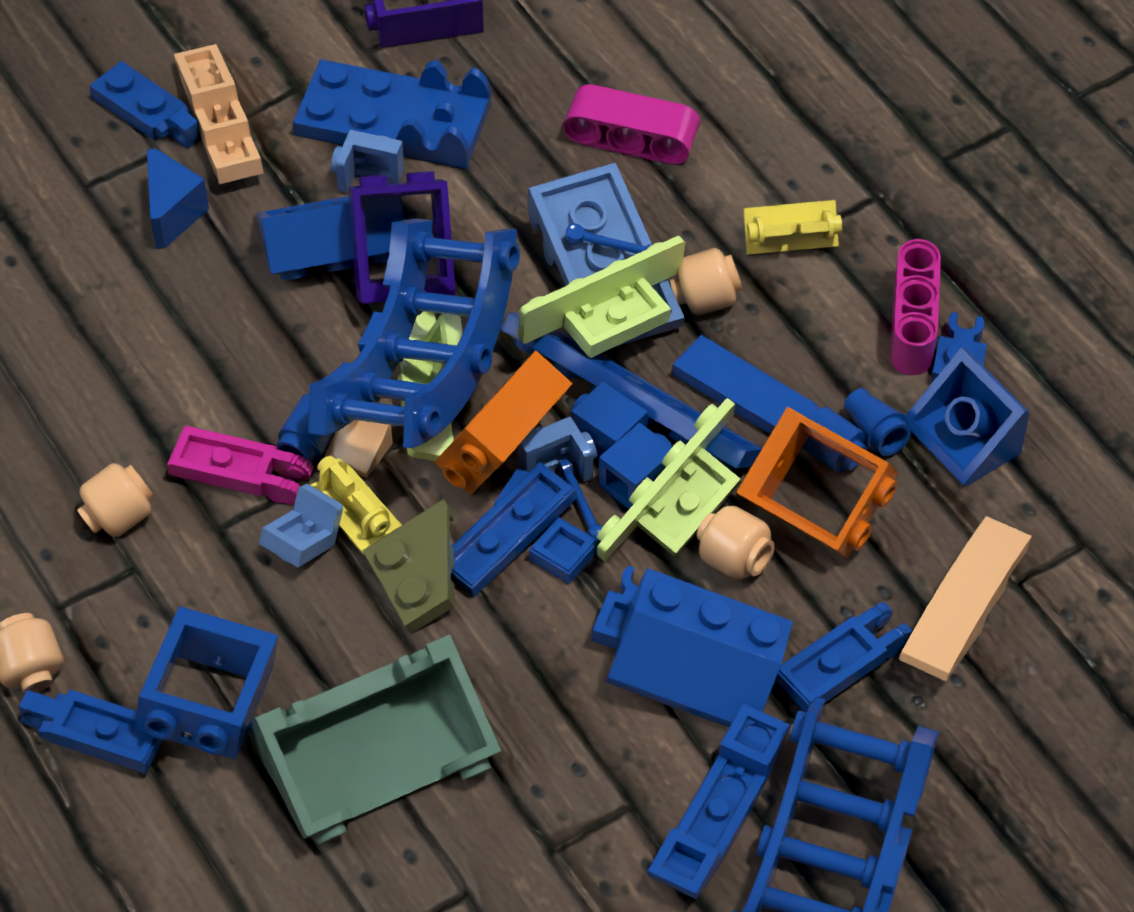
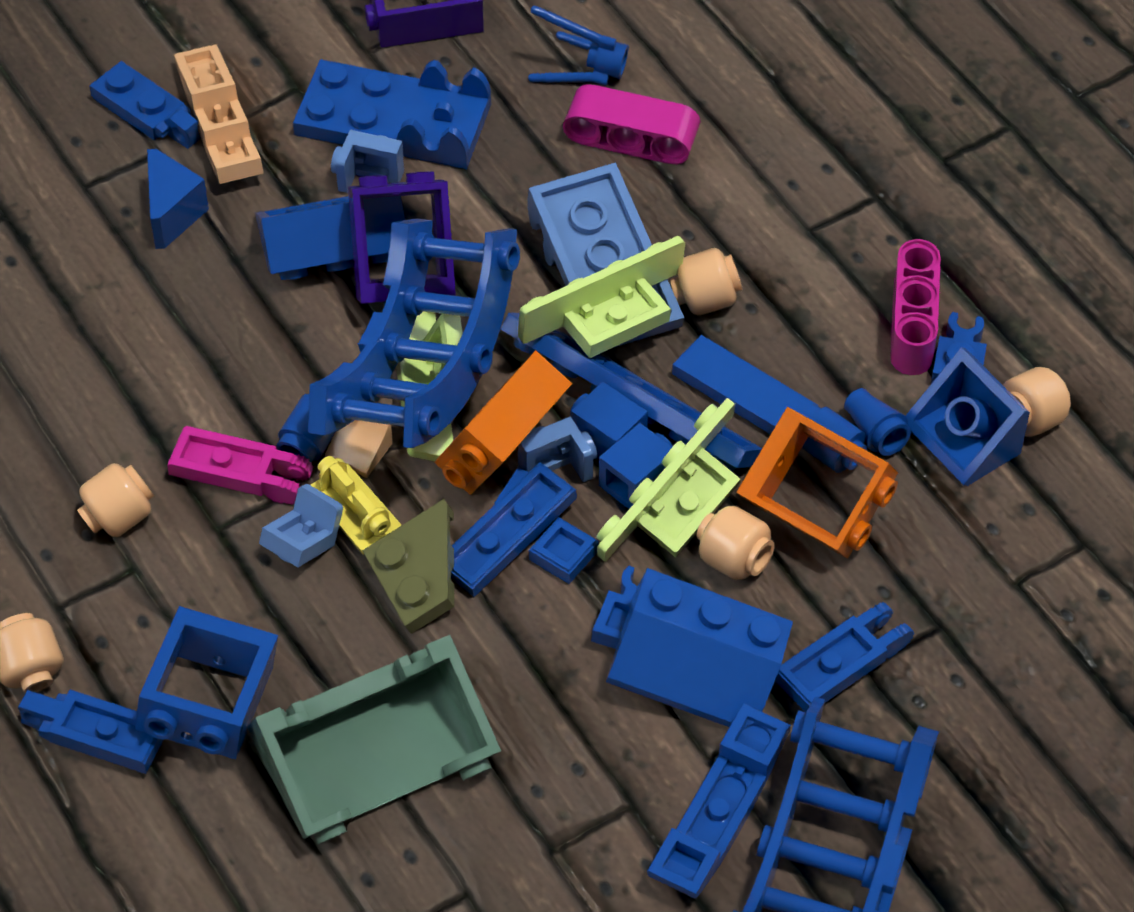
(566, 471): blue hinge -> none
(576, 234): blue hinge -> none
(604, 53): none -> blue plant
(791, 227): light yellow hinge -> none
(965, 598): light nougat slope -> none
(1043, 396): none -> light nougat head

